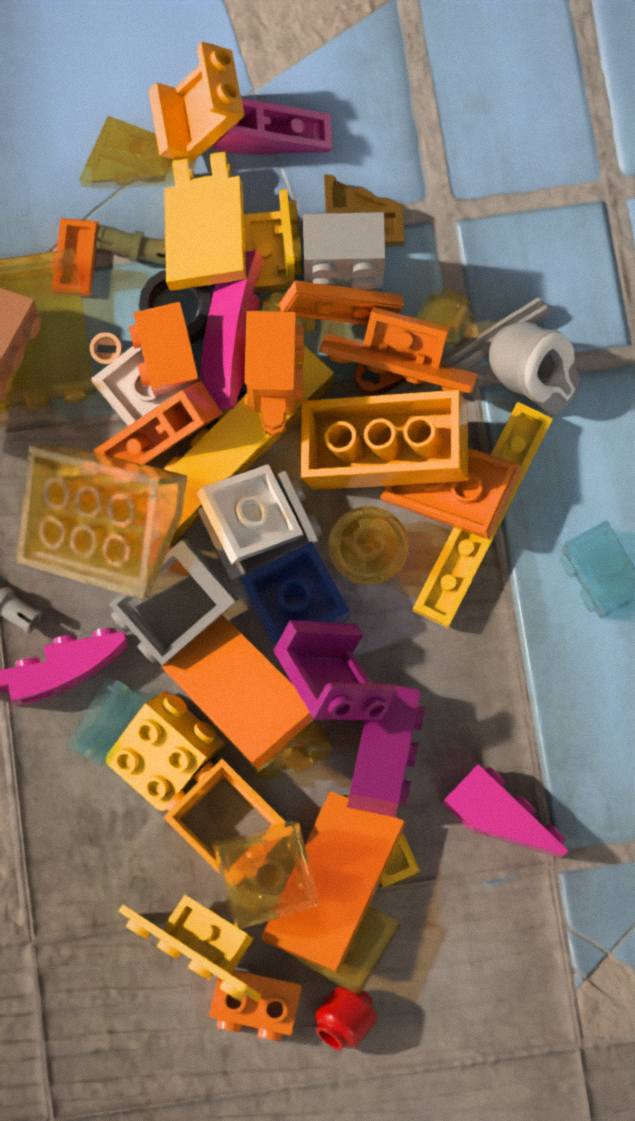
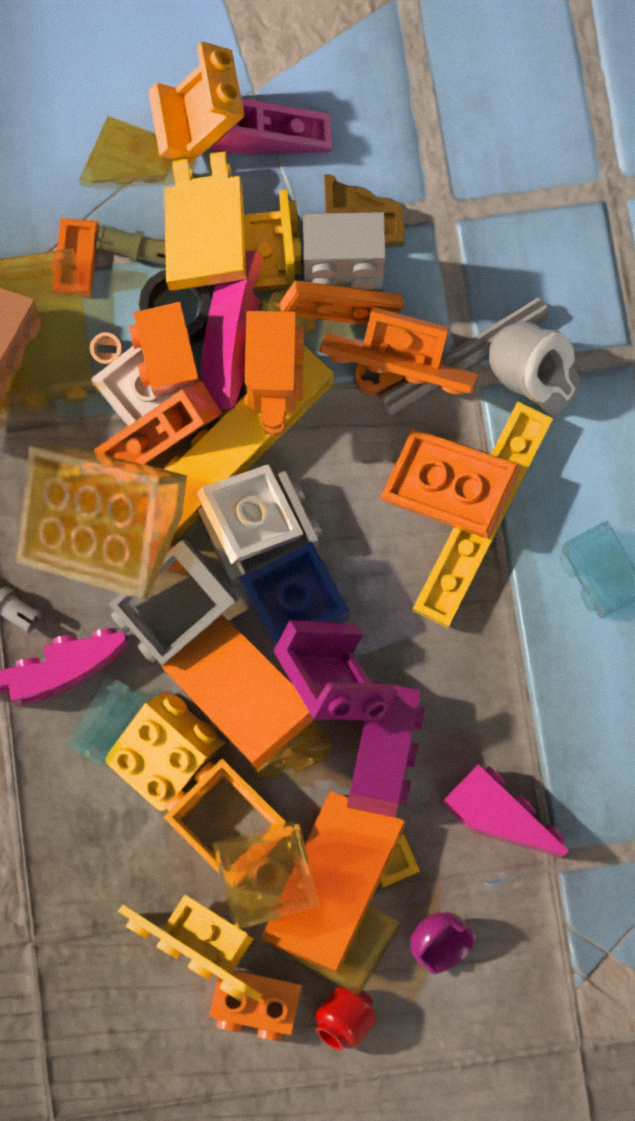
(368, 545): clear yellow cone -> none
(384, 440): light orange brick -> none
(441, 942): none -> magenta hair
(447, 310): clear yellow head -> none

